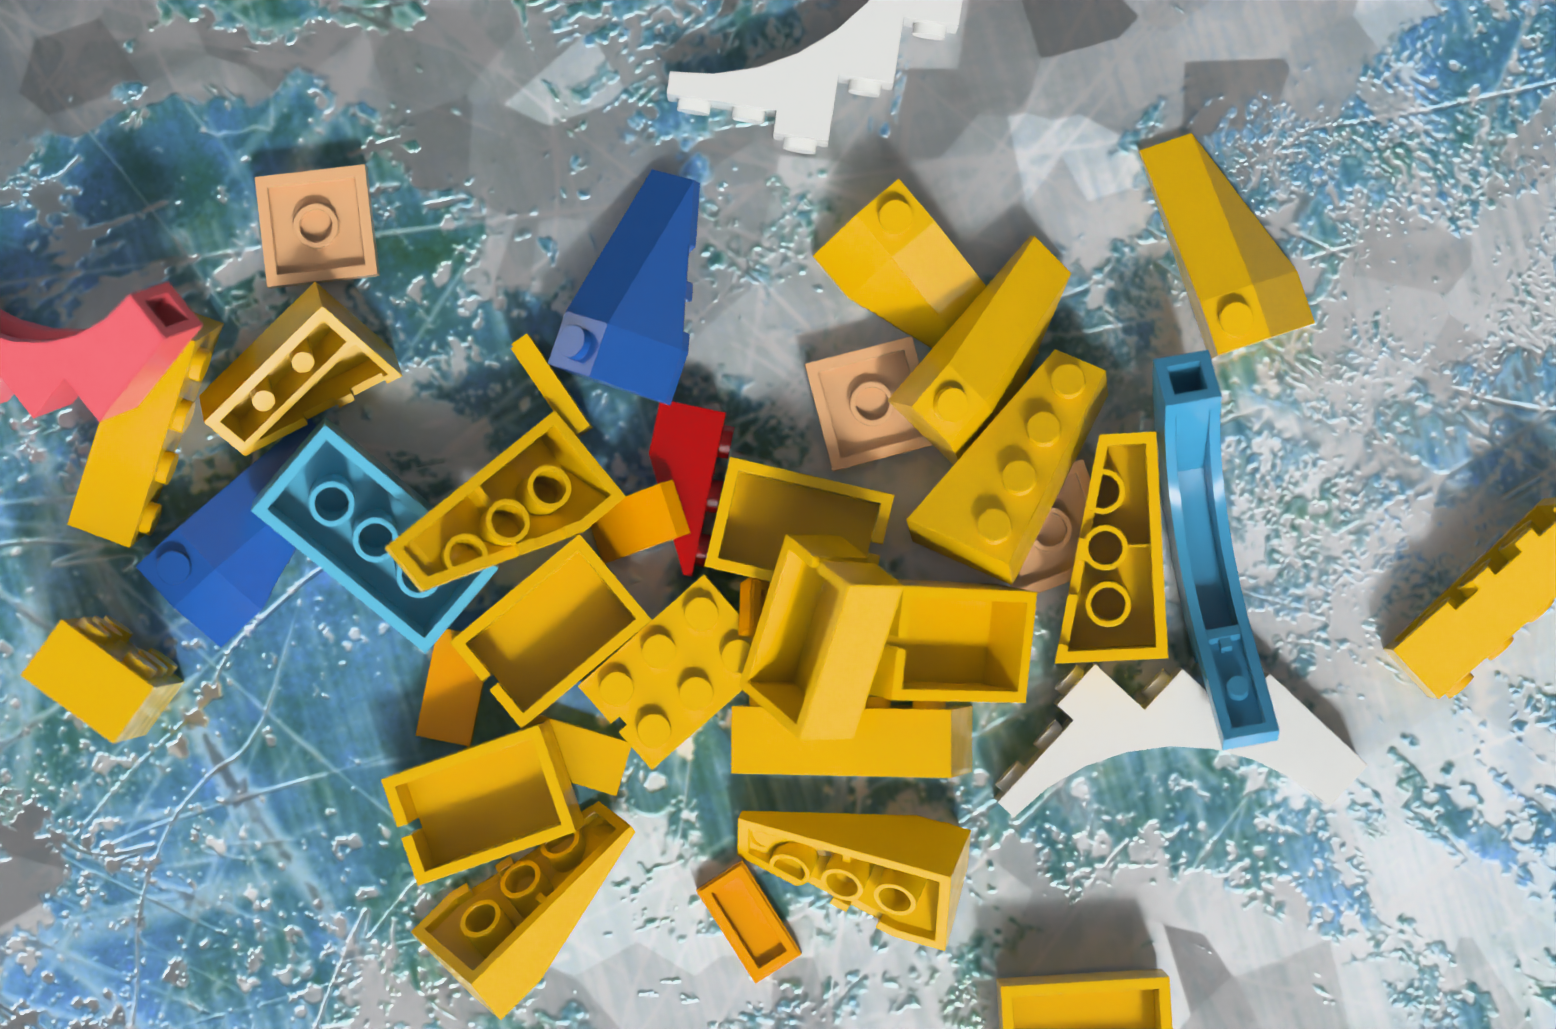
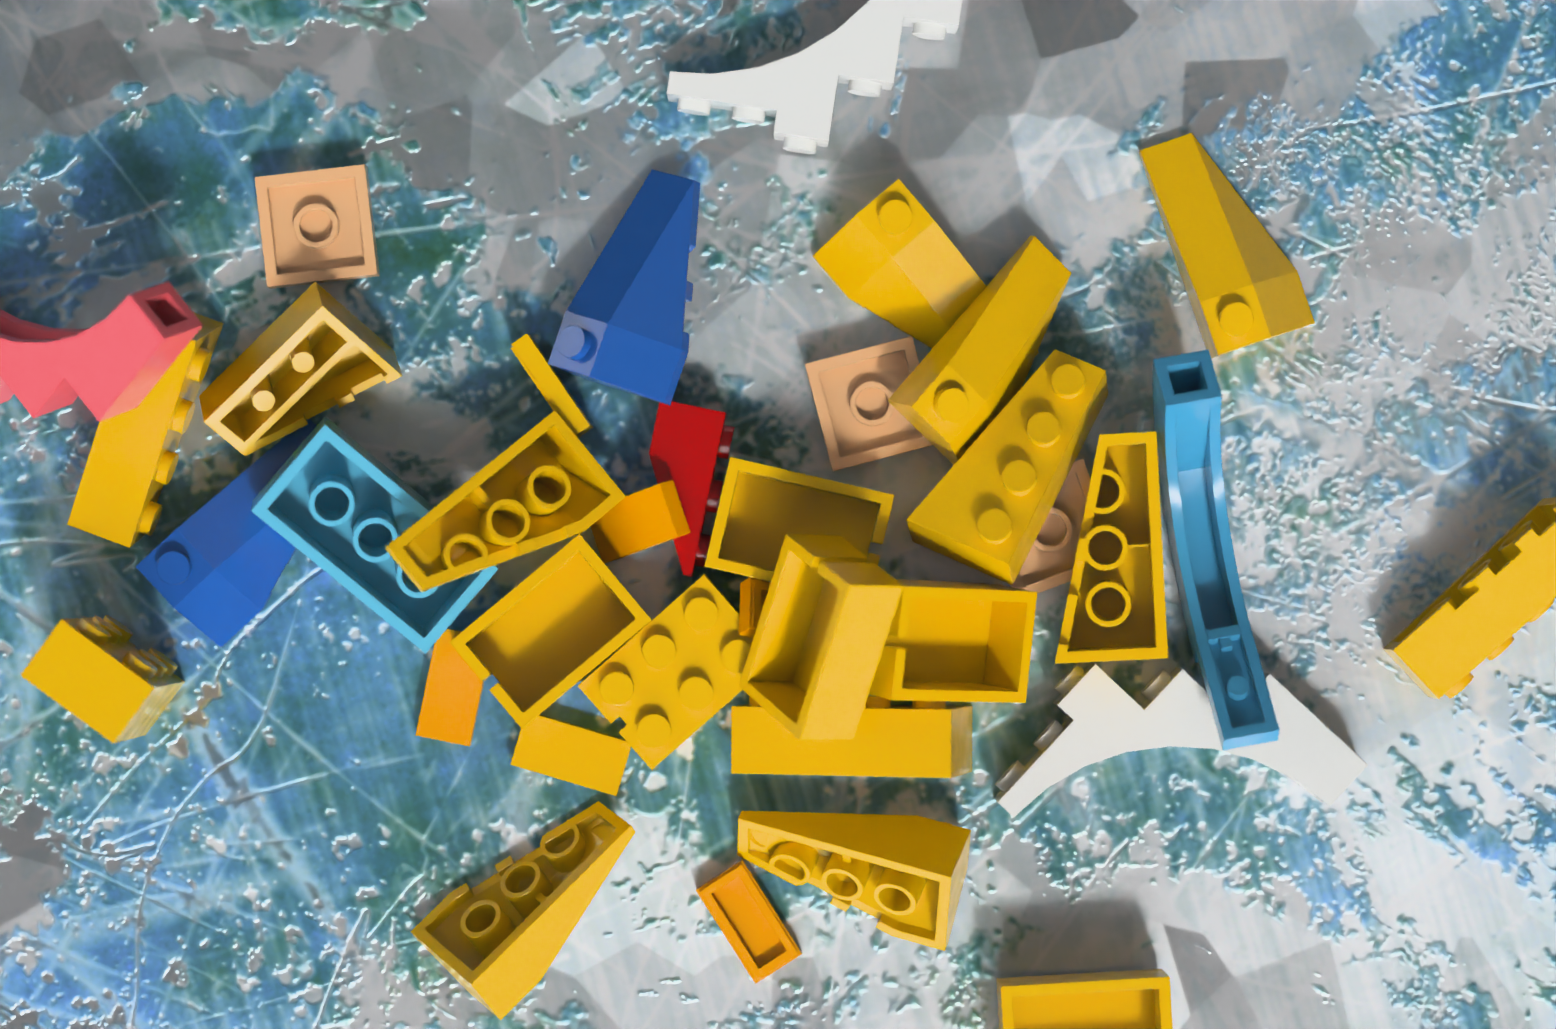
(484, 802): yellow piece -> none

